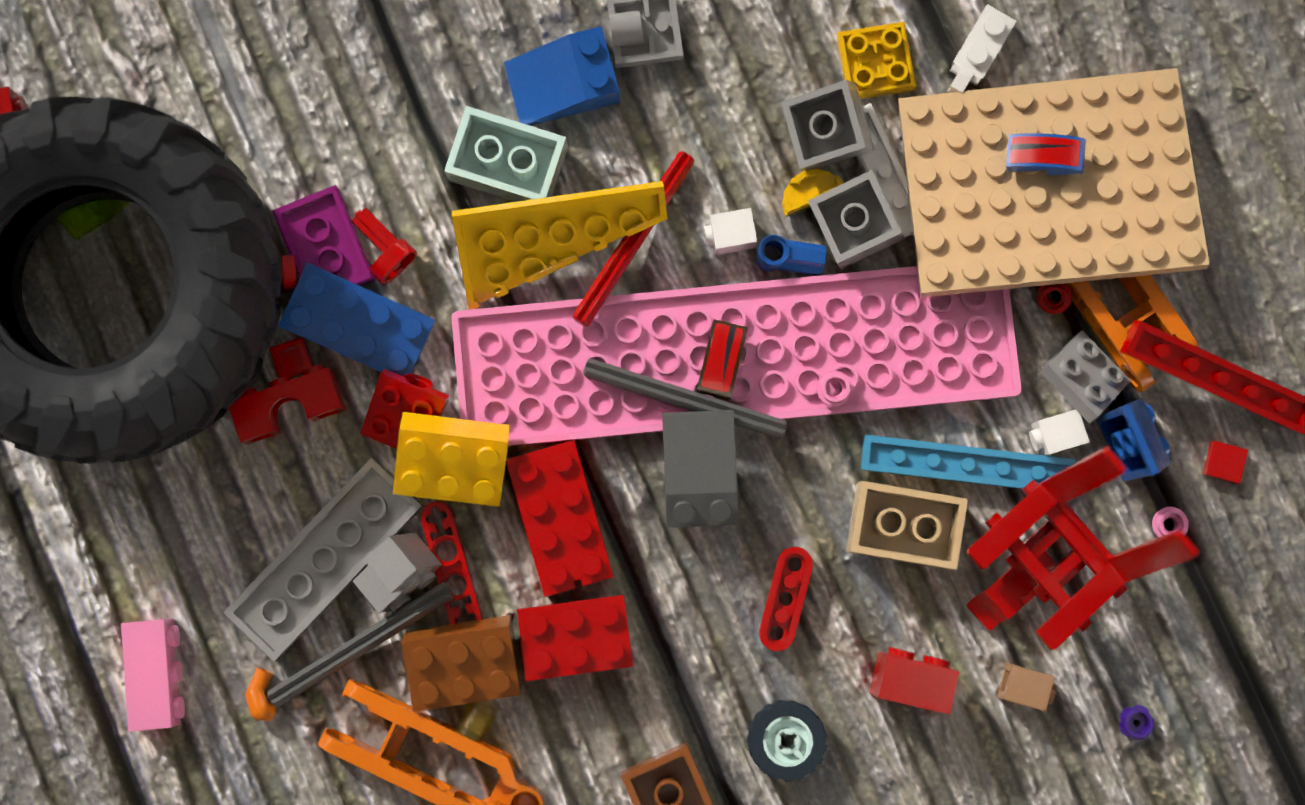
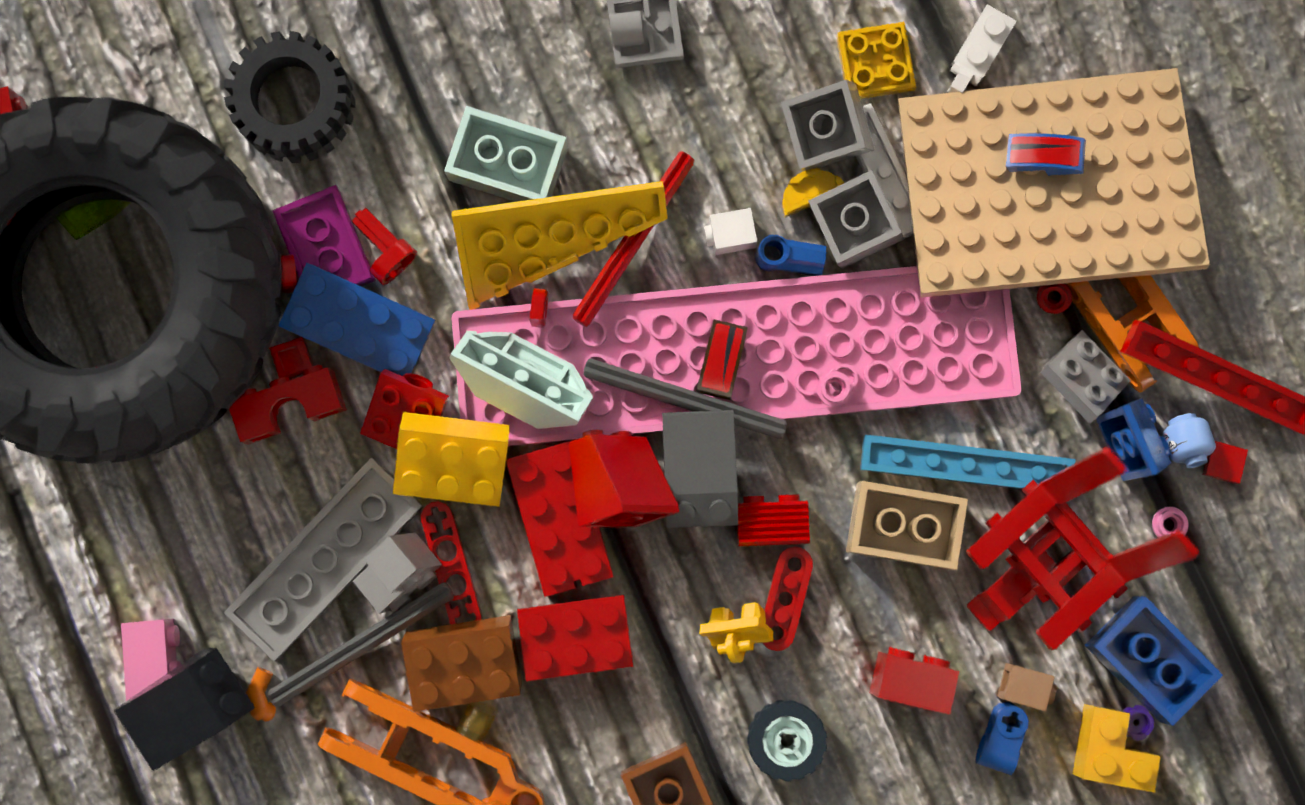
(184, 708): none -> black slope
(313, 131): none -> black tyre
(521, 379): none -> light aqua wedge
(539, 308): none -> red tile
(563, 78): blue slope -> none
(618, 481): none -> red slope
(737, 635): none -> yellow hips
(773, 522): none -> red brick
(1002, 743): none -> blue piece
(1058, 433): white brick -> none
(1103, 754): none -> yellow brick
(1153, 660): none -> blue brick
(1189, 440): none -> light blue head

